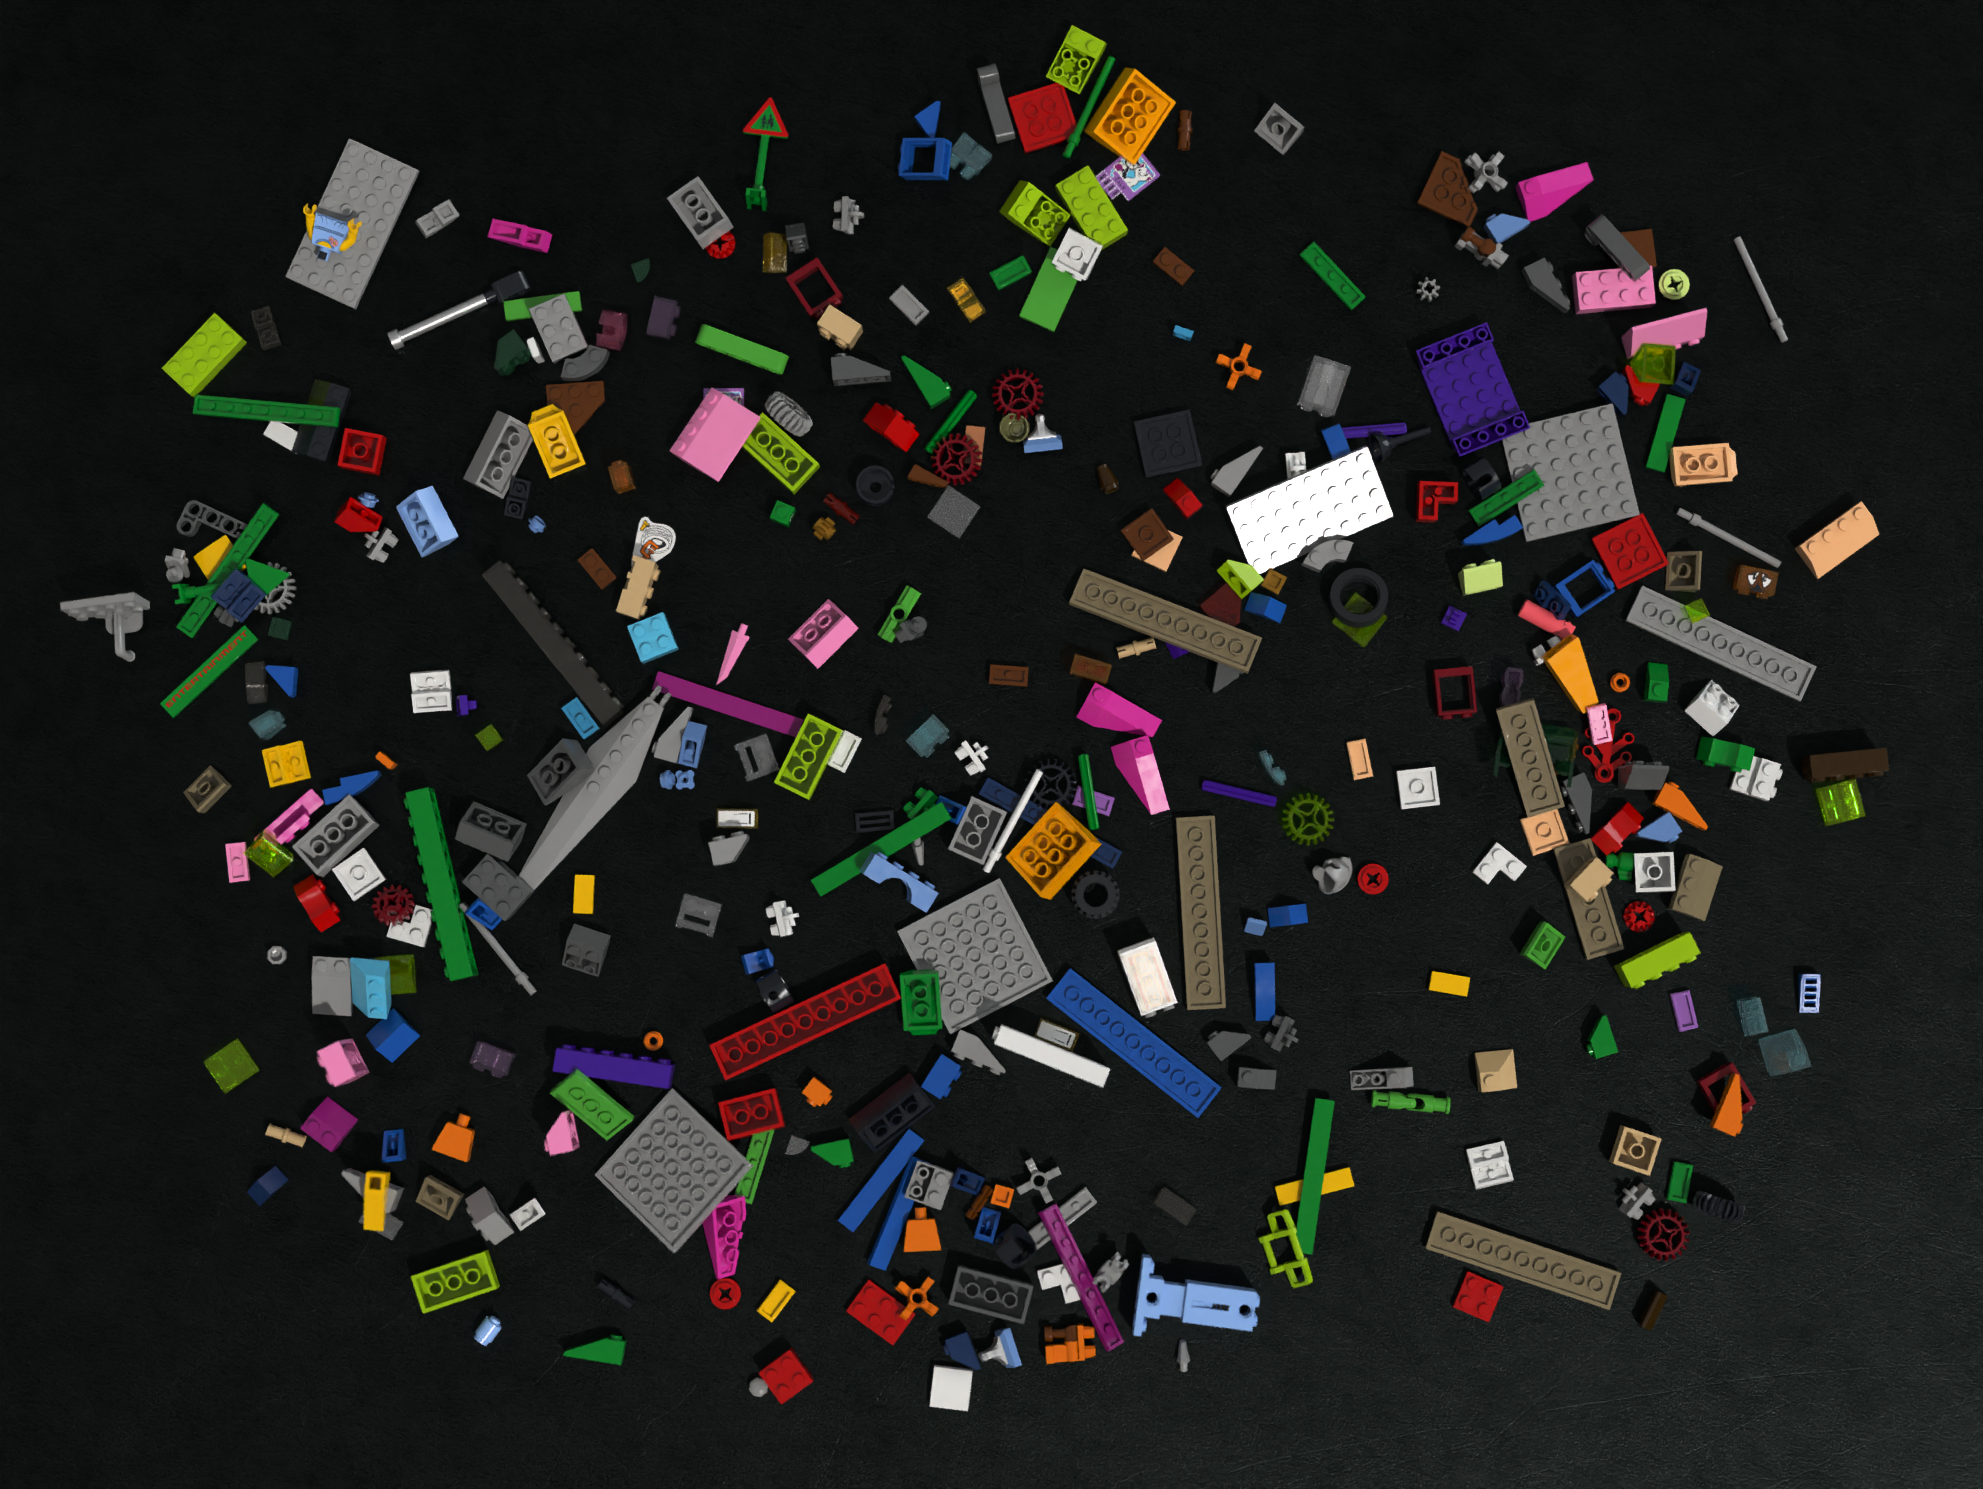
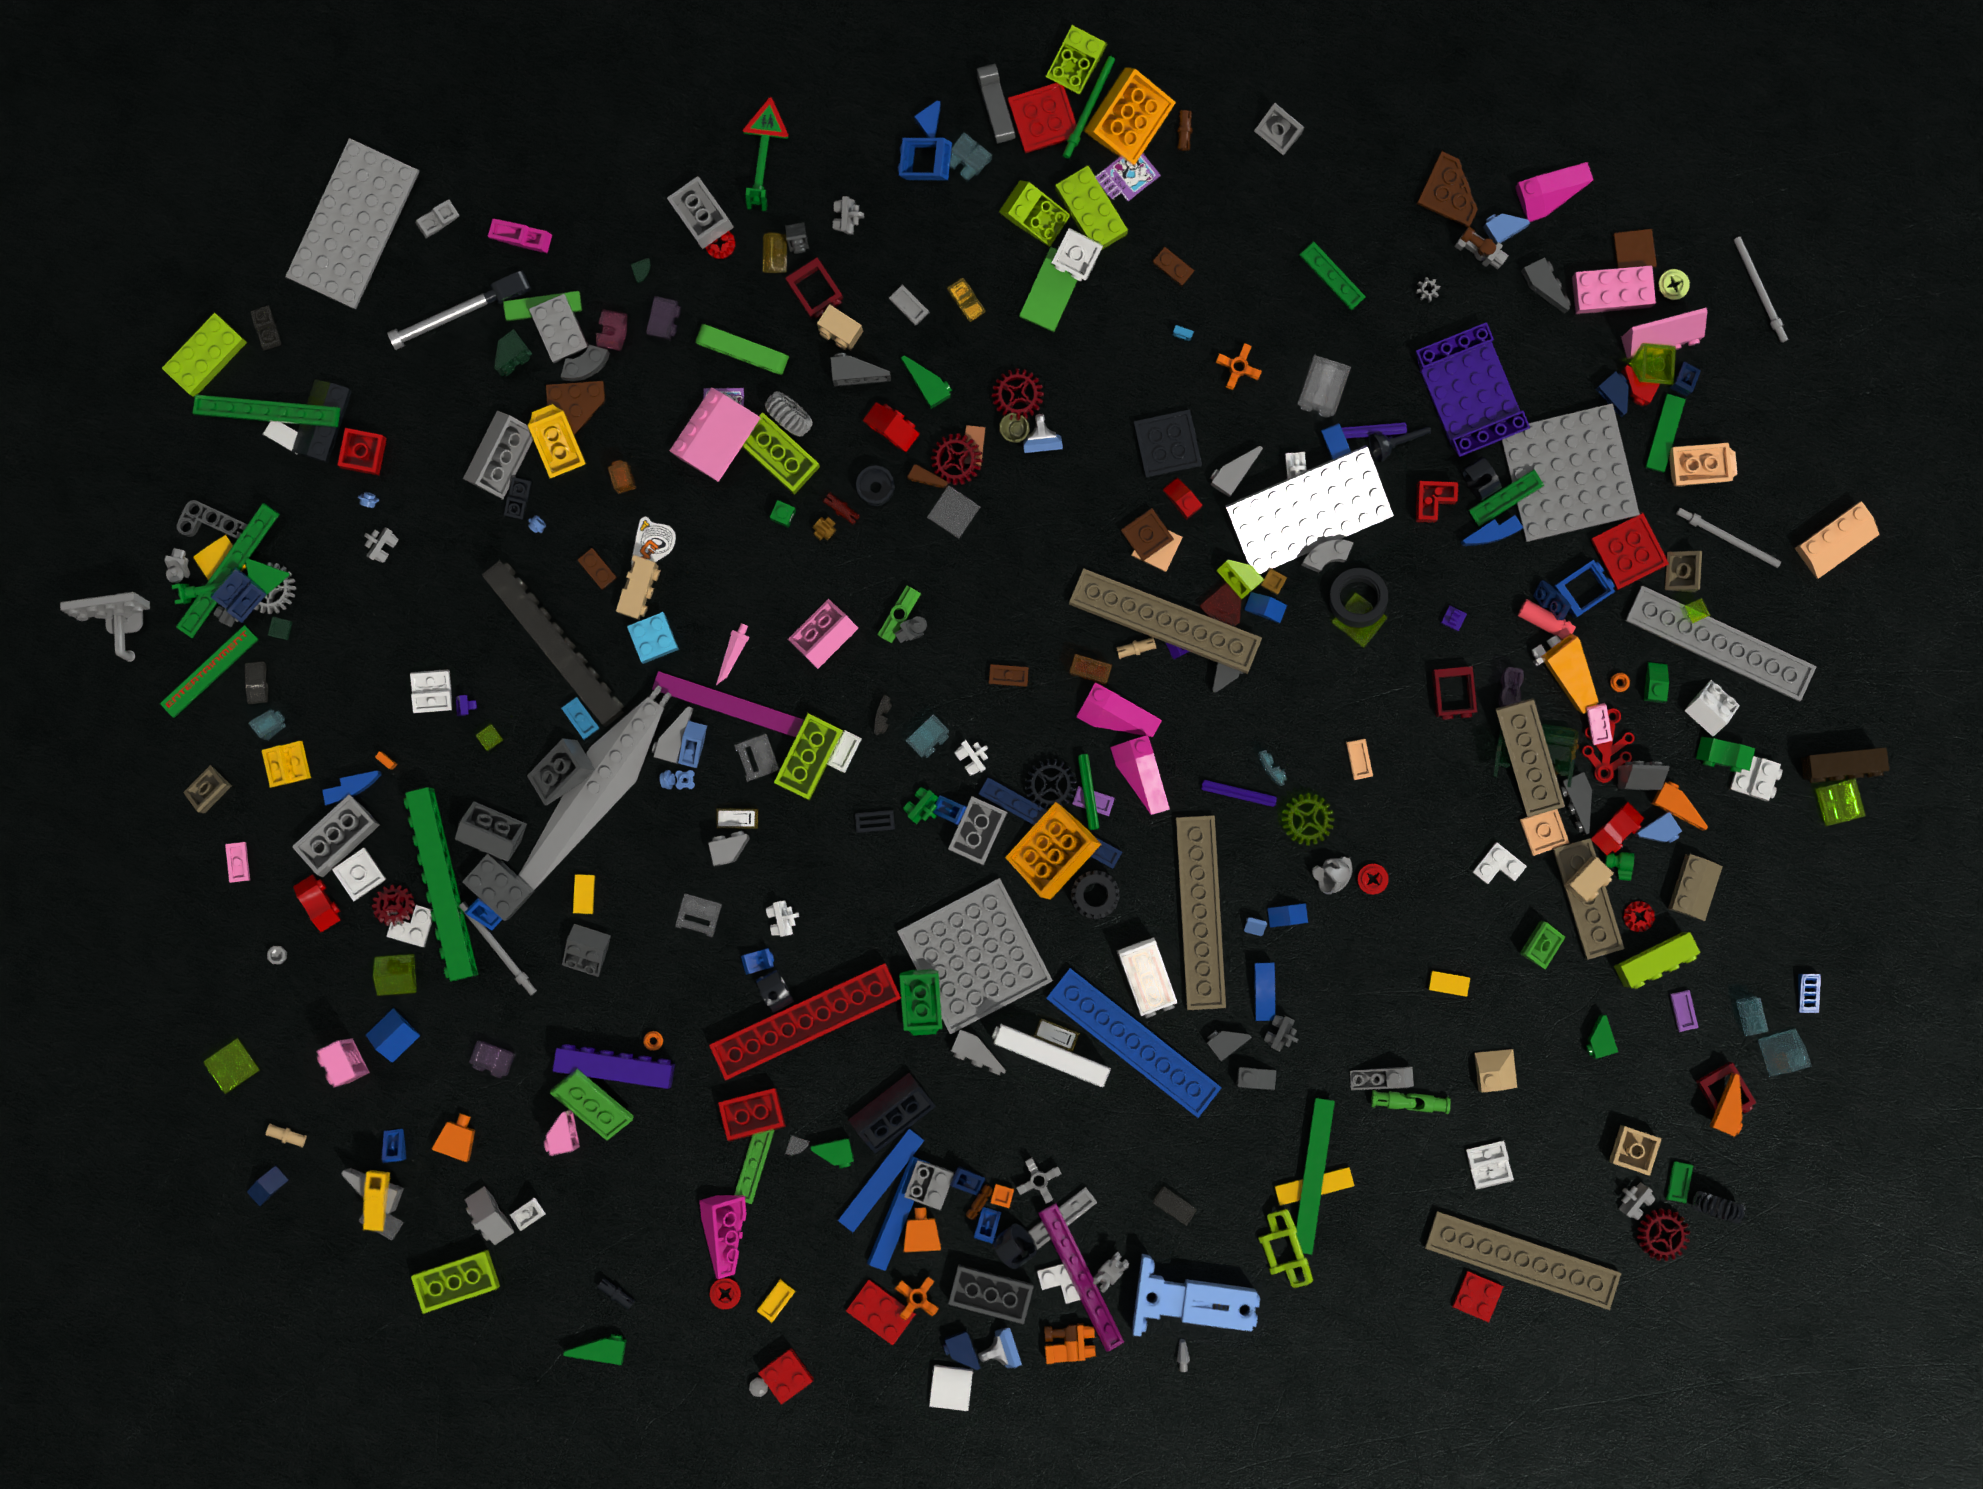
(269, 854): clear neon green slope -> none
(285, 677): blue slope -> none
(295, 817): dark pink bracket -> none
(329, 233): torso -> none
(329, 1124): magenta slope -> none
(331, 986): light grey slope -> none
(357, 517): red slope -> none
(371, 987): medium azure slope -> none
(427, 521): light blue slope -> none
(439, 1197): dark tan slope -> none
(487, 1330): light blue brick -> none
(535, 350): white tile -> none
(673, 1170): light grey plate -> none
(817, 1093): orange brick -> none
(886, 845): green tile -> none
(917, 893): medium blue arch -> none
(918, 848): light grey bar -> none
(941, 1076): blue brick -> none
(951, 421): green axle -> none
(995, 852): white bar -> none
(1010, 272): green tile -> none
(1107, 480): dark brown cone -> none
(1418, 788): white plate -> none
(1480, 578): yellowish green slope -> none
(1492, 170): light grey pin -> none
(1617, 247): dark grey beam -> none
(1652, 1310): dark brown slope -> none
(1654, 872): white slope -> none
(1755, 581): clear orange brick -> none

